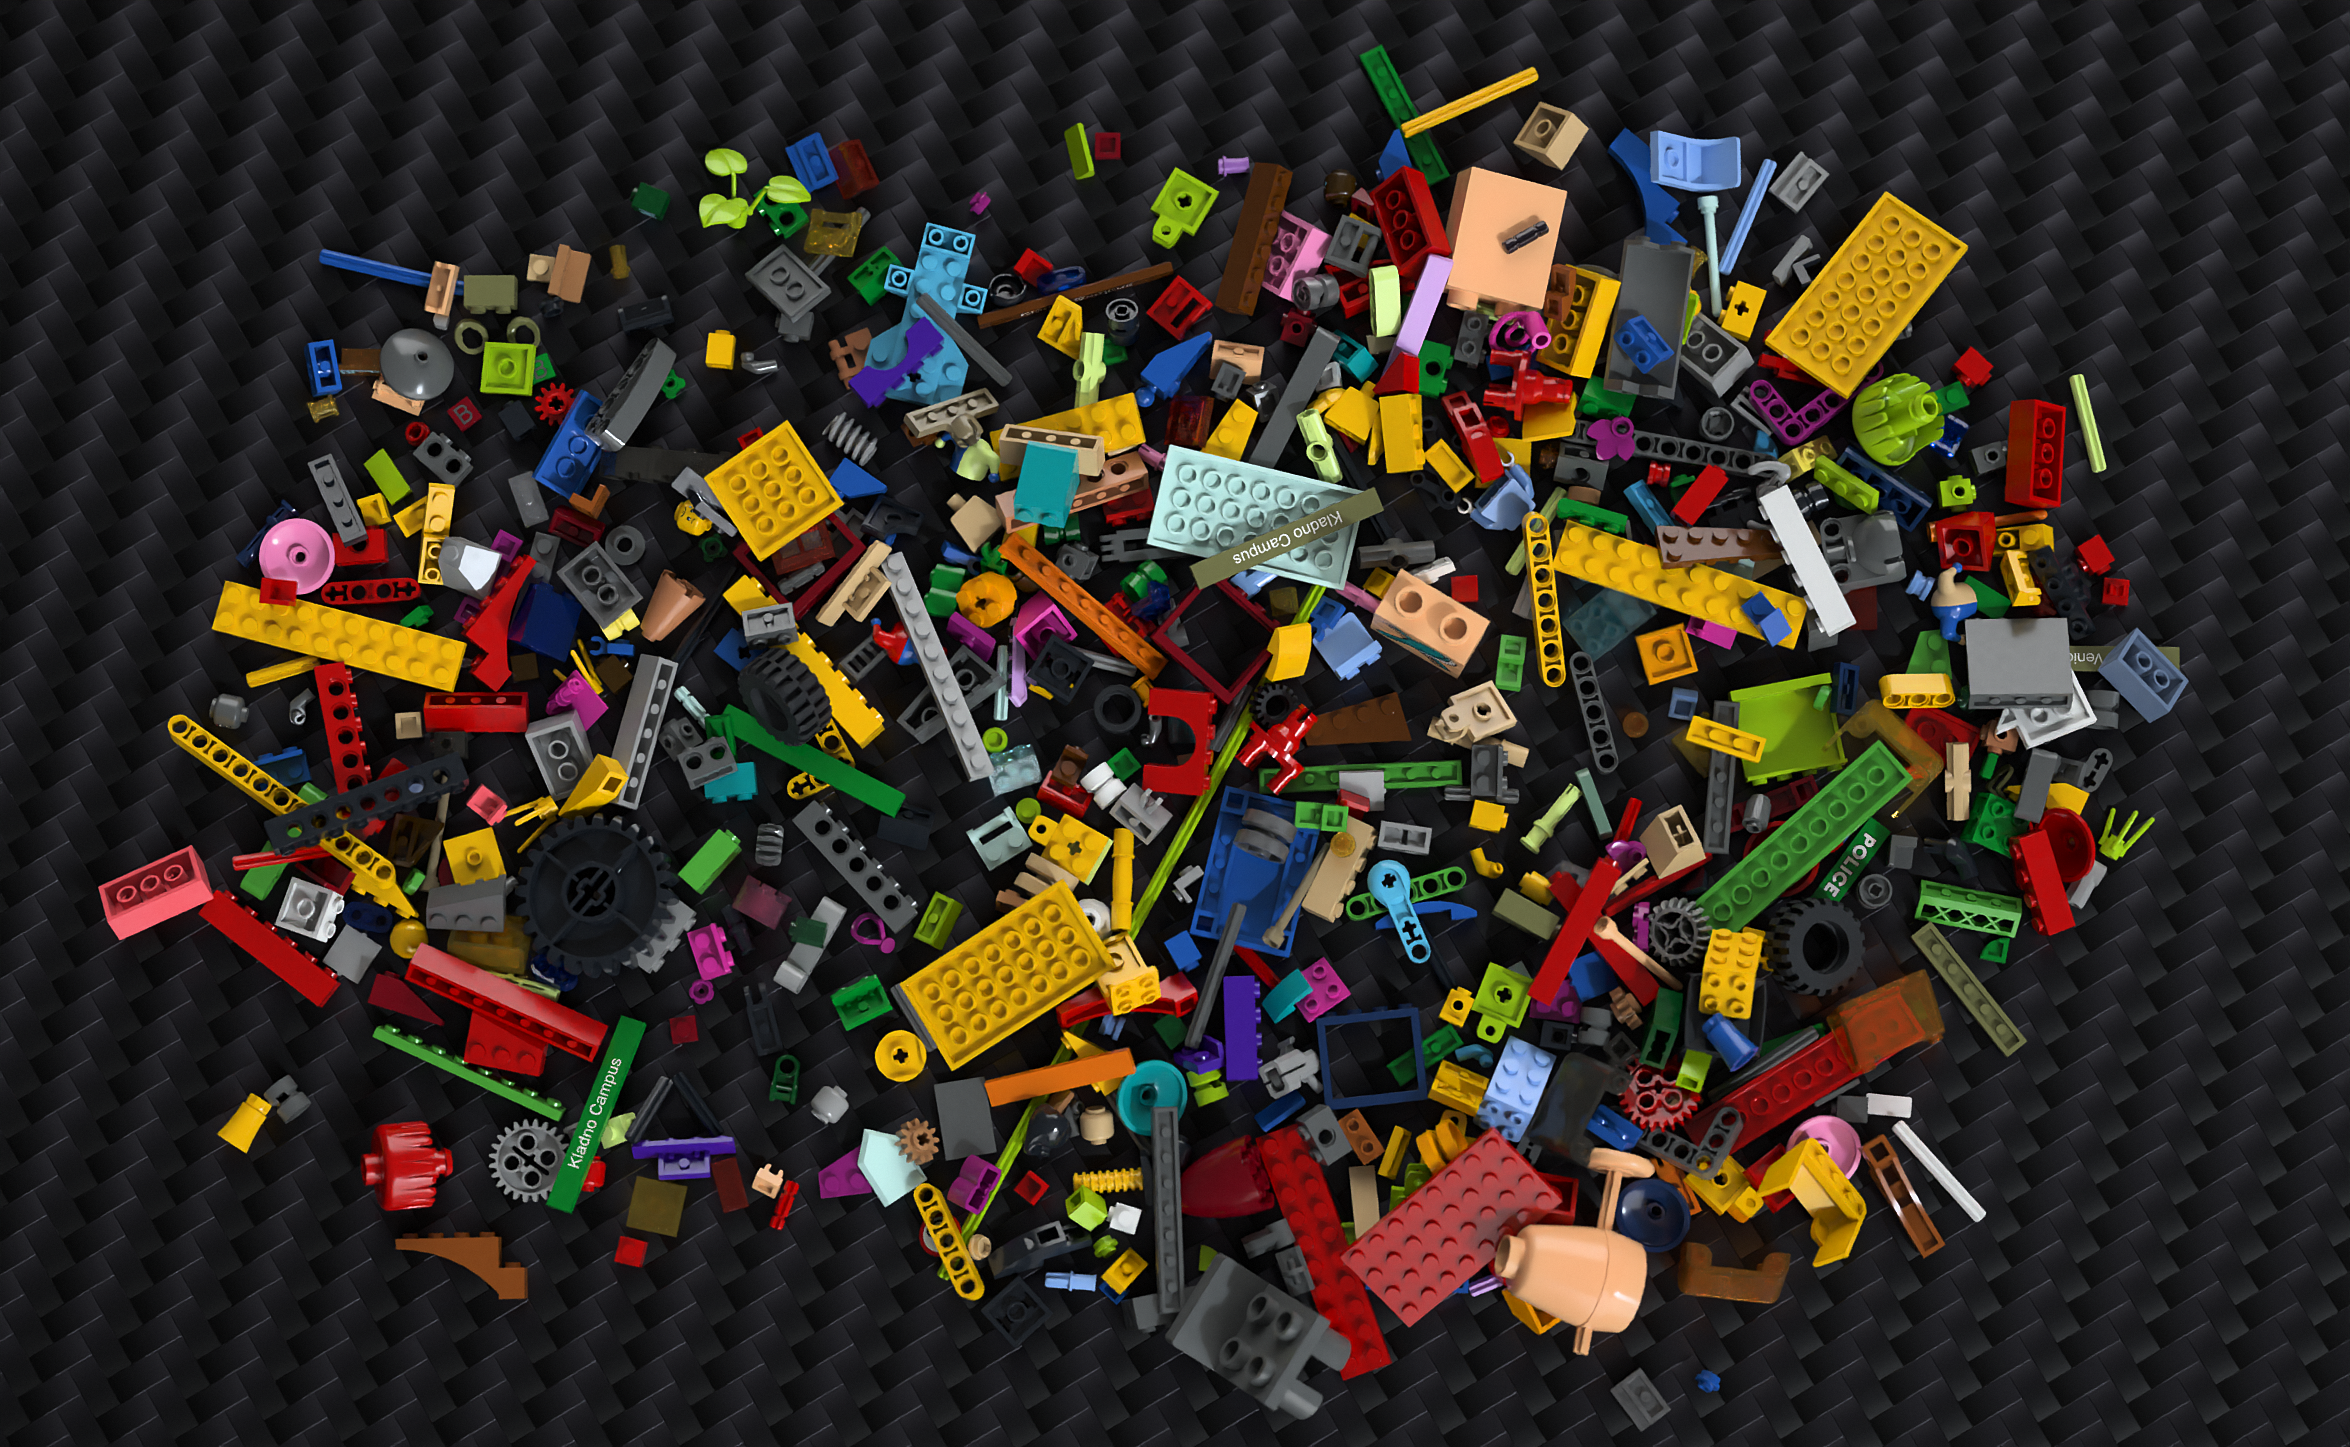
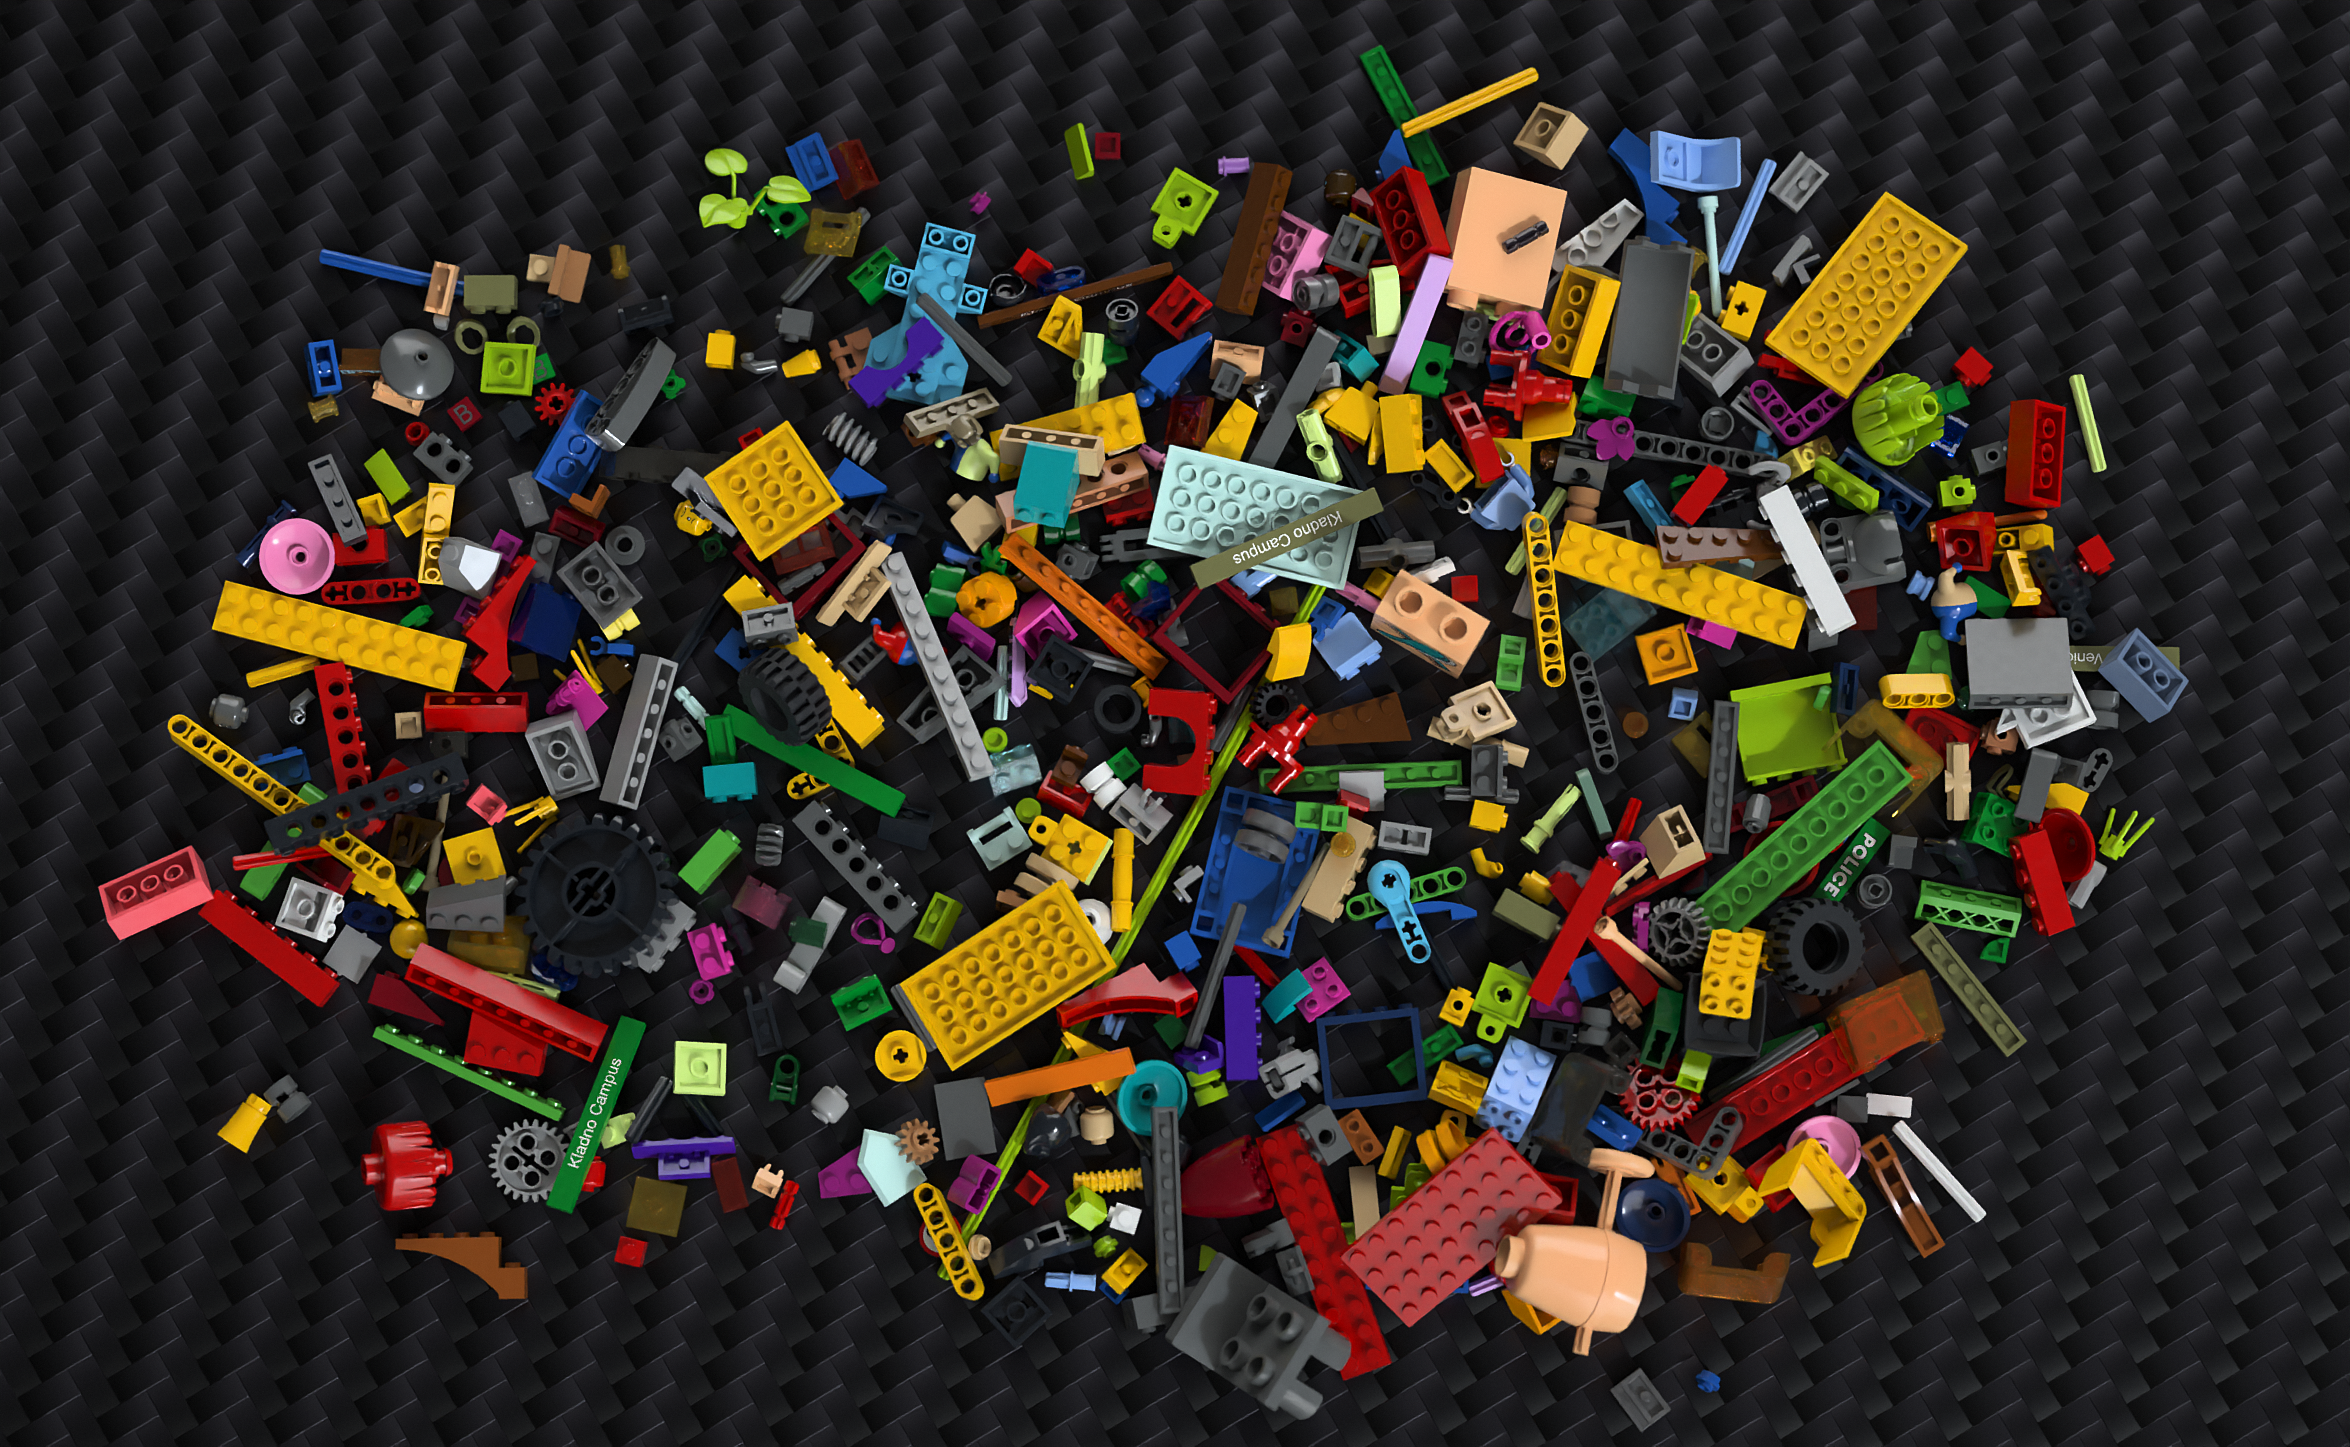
(278, 592): red panel -> none
(596, 788): yellow slope -> none
(650, 201): dark green brick -> none
(669, 606): nougat cone -> none
(684, 1029): dark red plate -> none
(699, 1068): none -> yellowish green plate
(710, 768): dark grey brick -> none
(787, 283): dark grey tile -> none
(802, 364): none -> yellow cone
(1131, 981): yellow bracket -> none
(1400, 377): red slope -> none
(1560, 297): dark orange slope -> none
(1591, 515): green plate -> none
(1600, 239): none -> white wing
(1642, 343): blue bracket -> none
(1658, 473): red wheel -> none
(1725, 739): yellow plate -> none
(1729, 1041): blue plant -> none
(1766, 619): blue slope -> none
(1988, 766): green tile -> none
(2115, 591): red tile -> none

